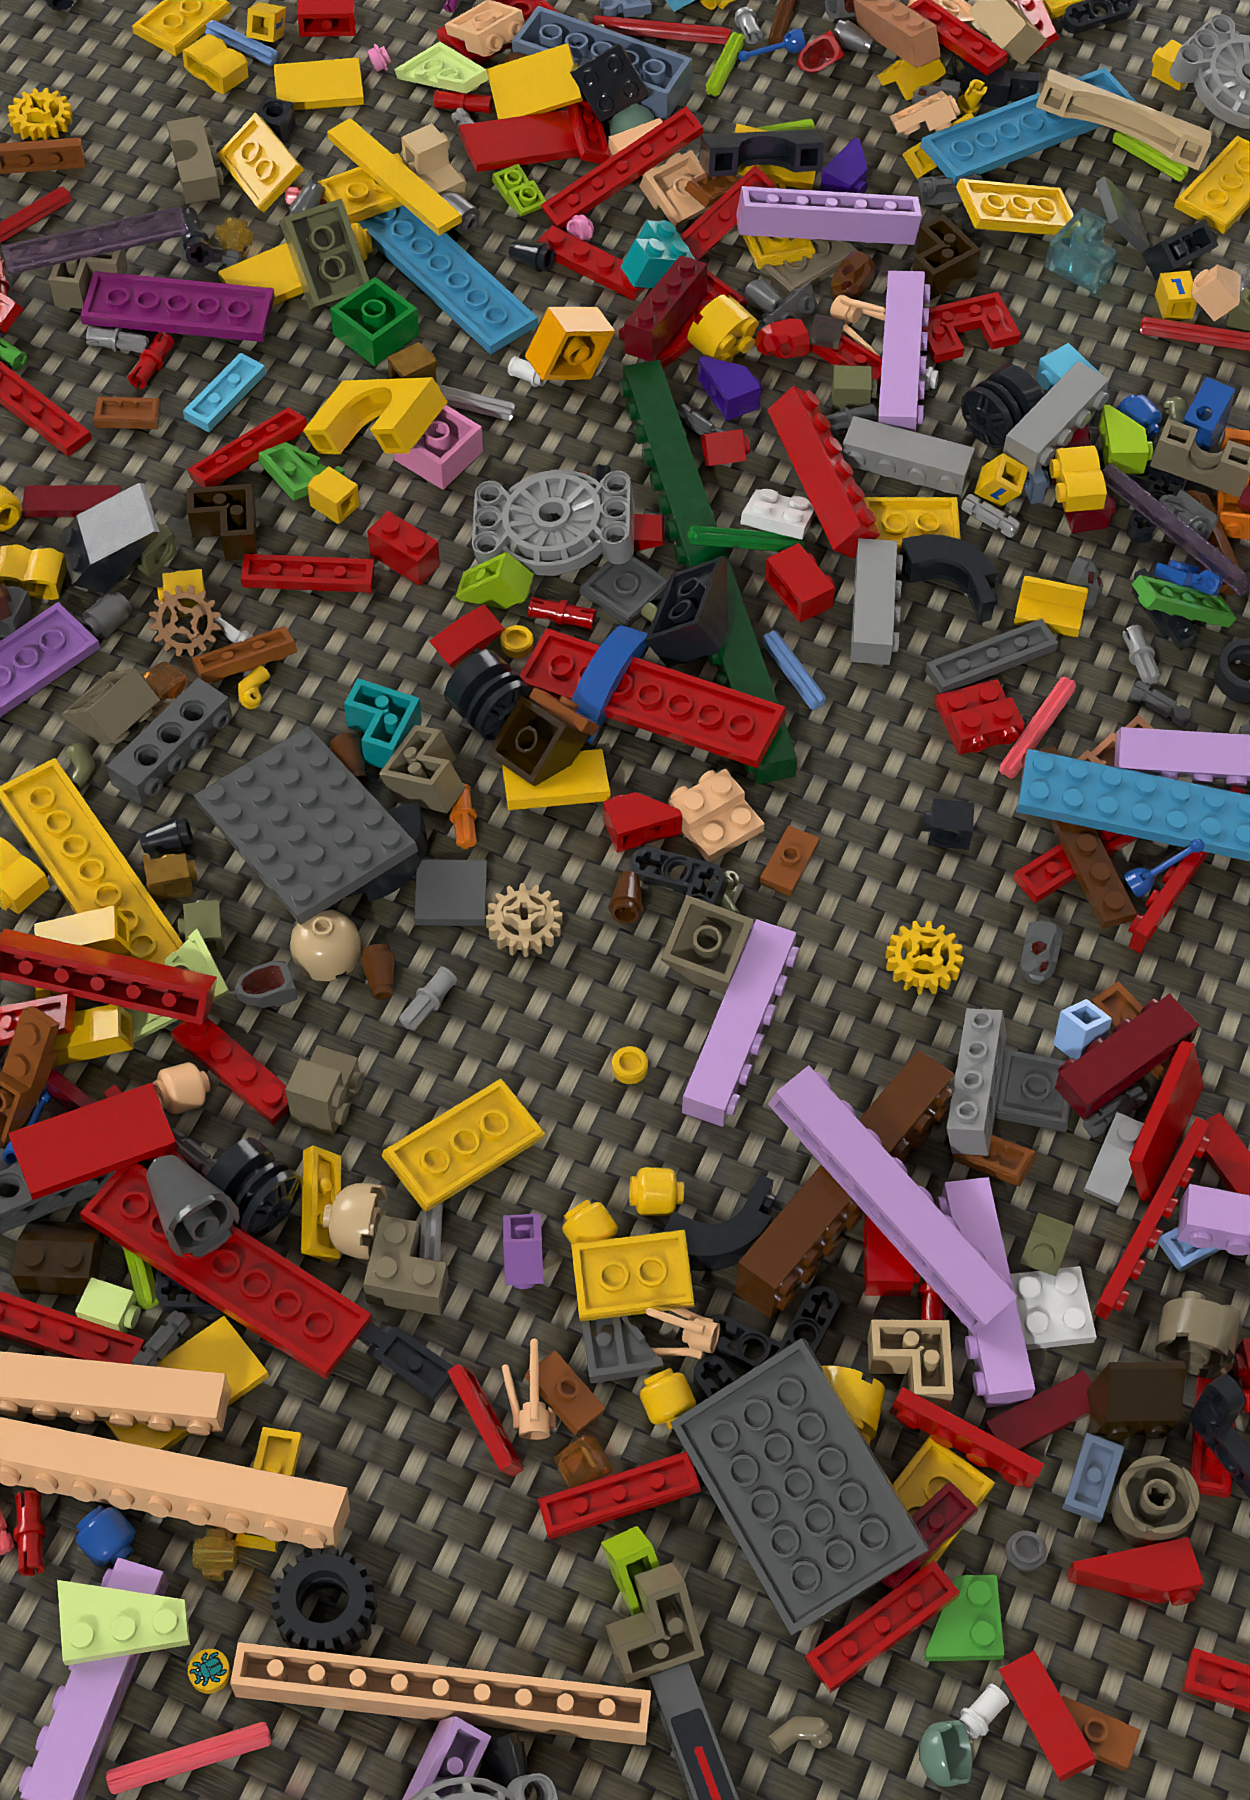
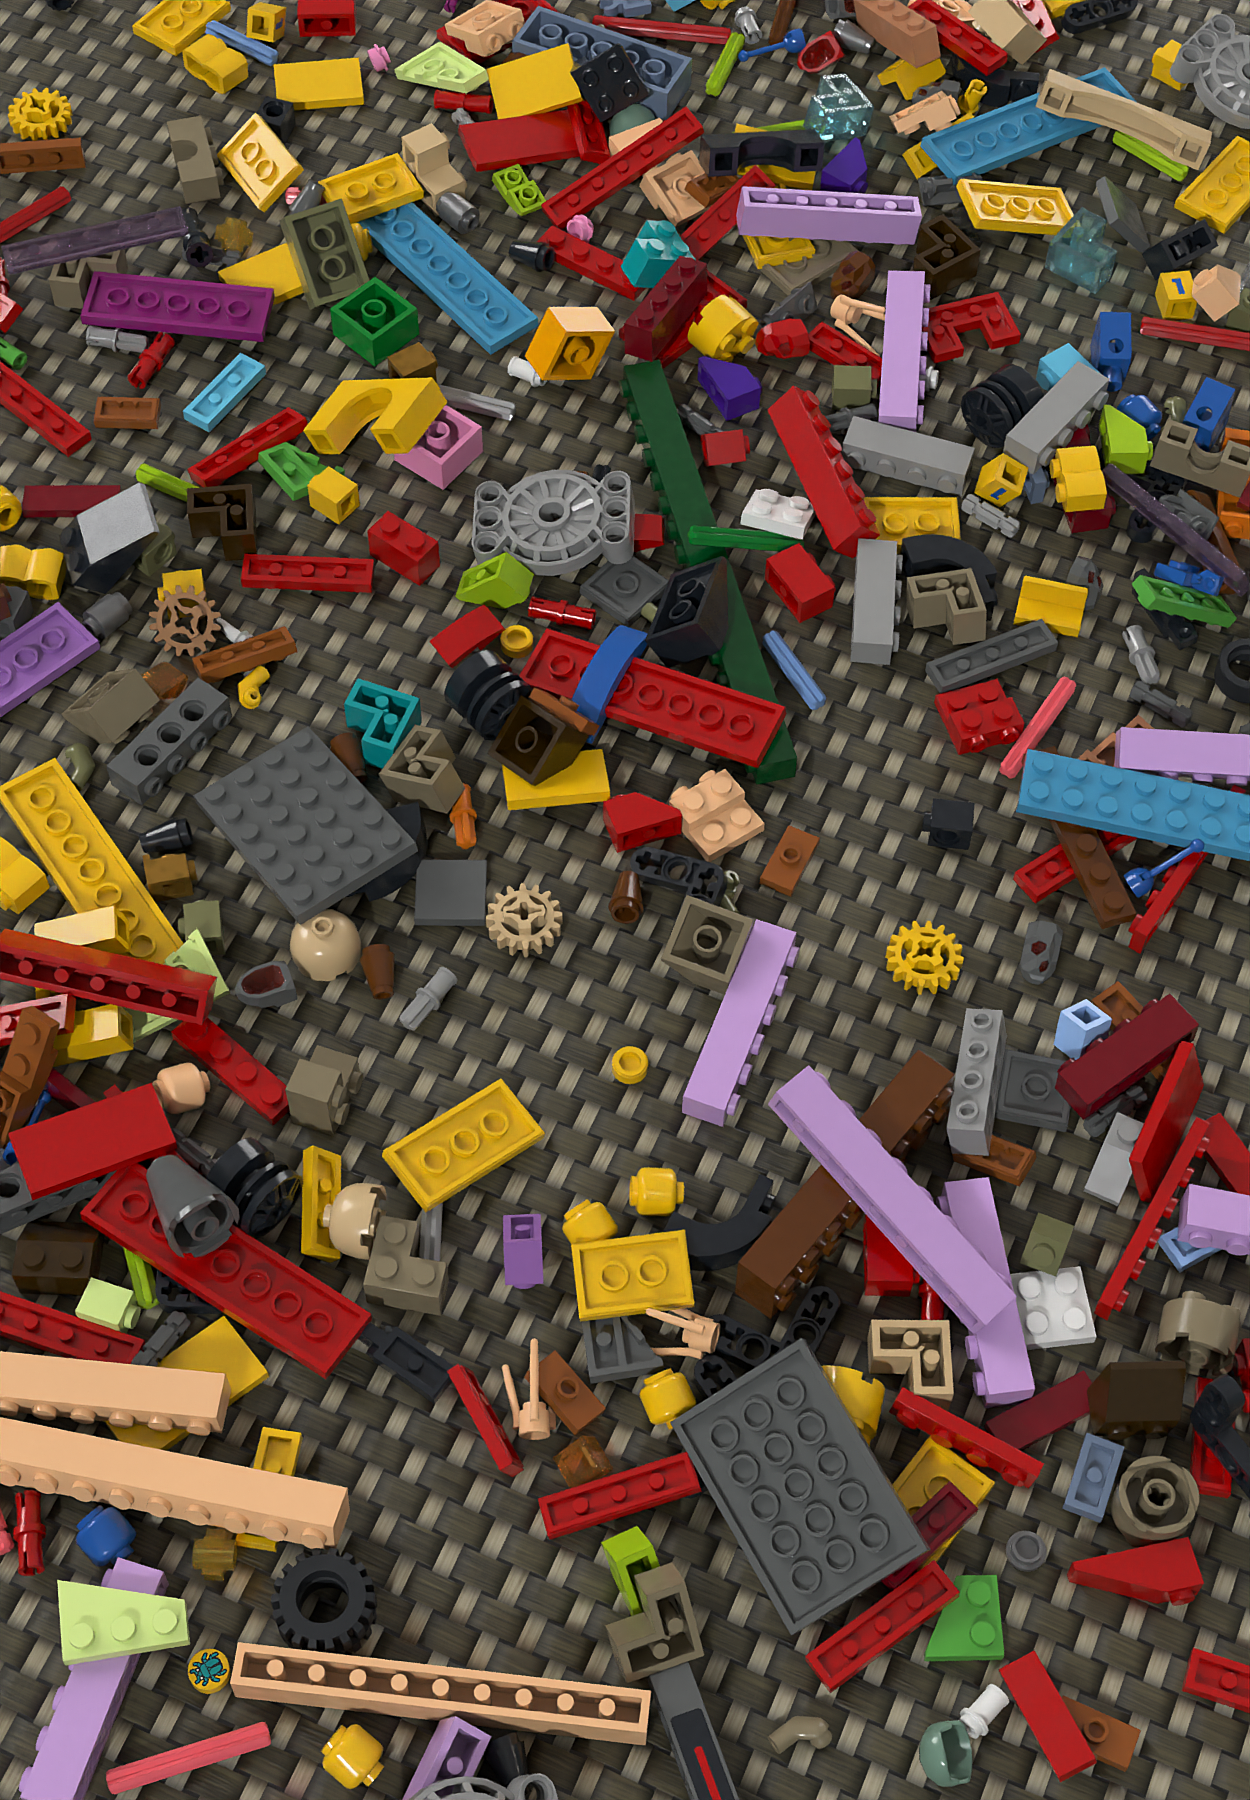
(163, 481): none -> lime axle
(352, 1756): none -> yellow head
(394, 176): yellow tile -> none
(762, 296): dark grey cone -> none
(826, 331): clear smoke tile -> none
(838, 109): none -> clear light blue brick
(949, 600): none -> dark tan brick
(1112, 358): none -> blue torso

